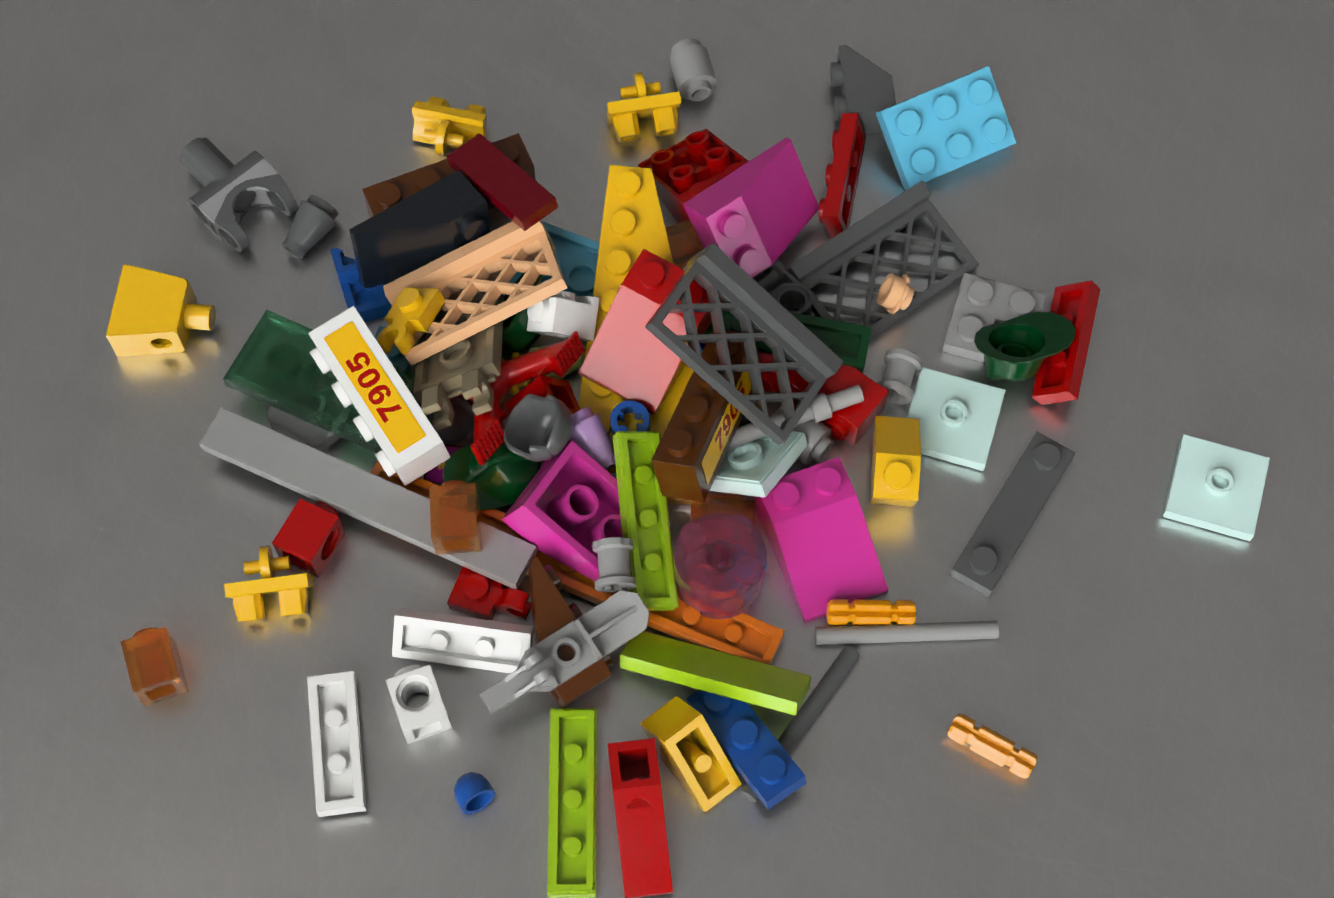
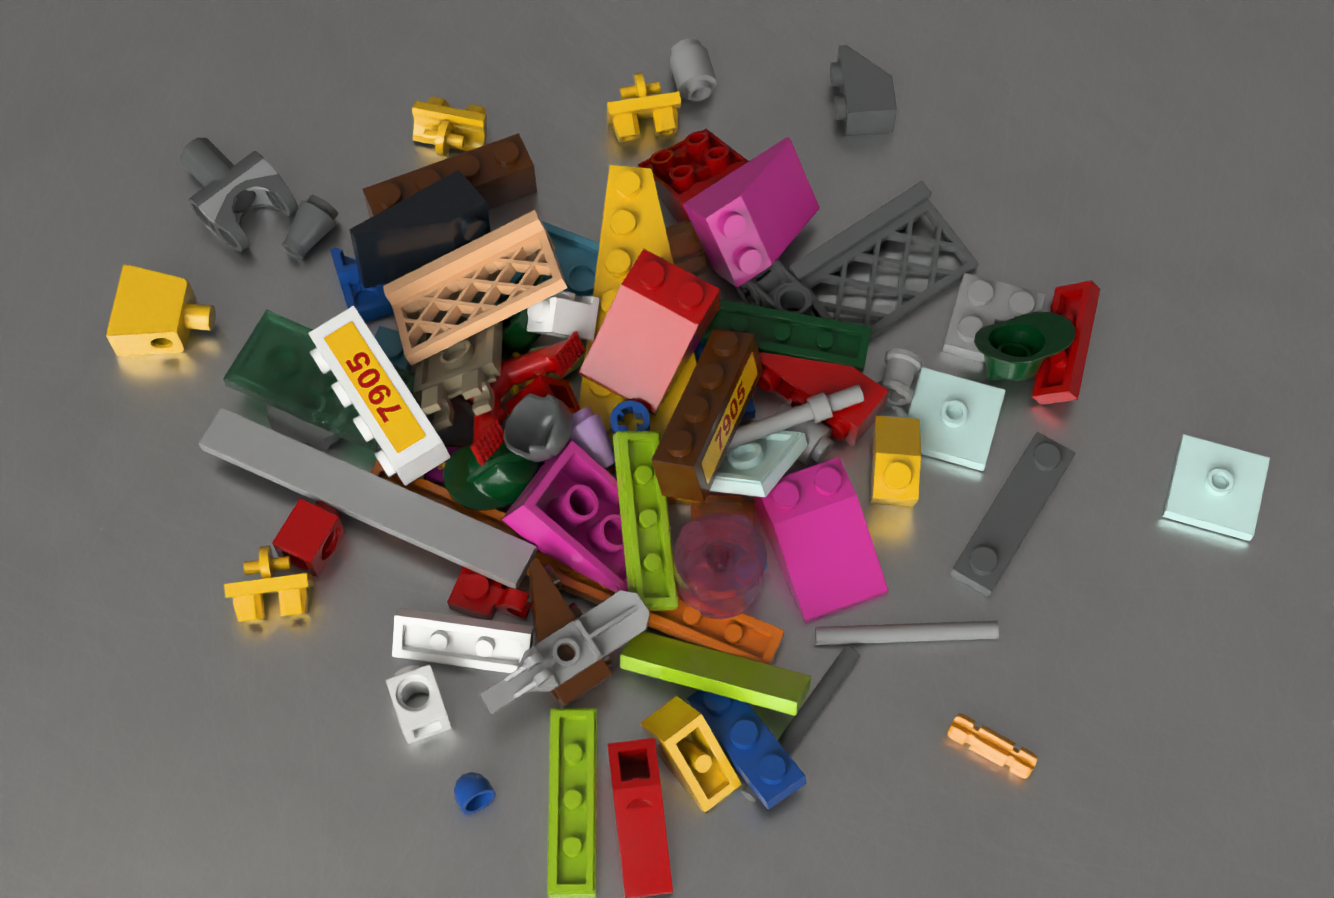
(154, 665): clear orange brick -> none
(336, 744): white plate -> none
(410, 314): yellow plate -> none
(455, 517): clear orange brick -> none
(502, 182): dark red tile -> none
(614, 564): light grey bush -> none
(760, 320): dark grey fence -> none
(842, 174): red plate -> none
(870, 612): light orange axle -> none
(895, 293): light nougat plate -> none
(946, 127): medium azure plate -> none

